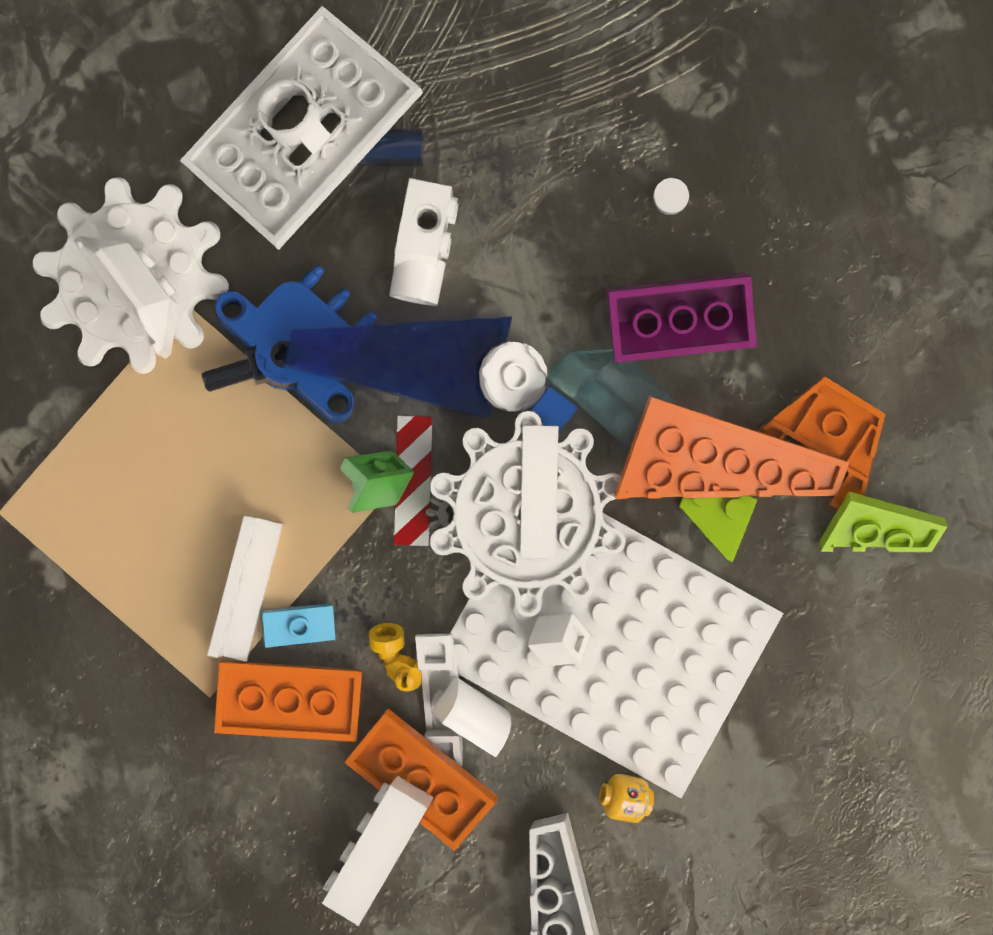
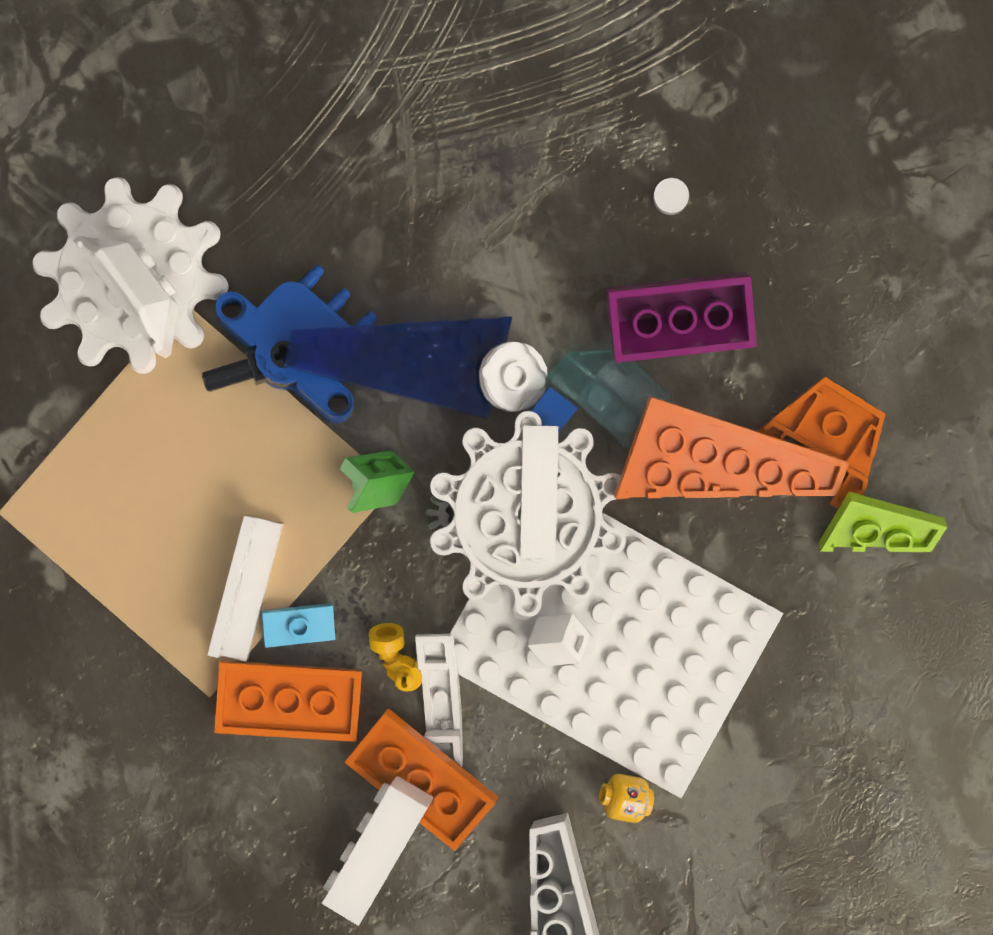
(344, 80): white plate -> none
(396, 149): dark blue brick -> none
(414, 448): sticker -> none
(419, 251): white brick -> none
(474, 716): white brick -> none
(720, 520): lime wing -> none

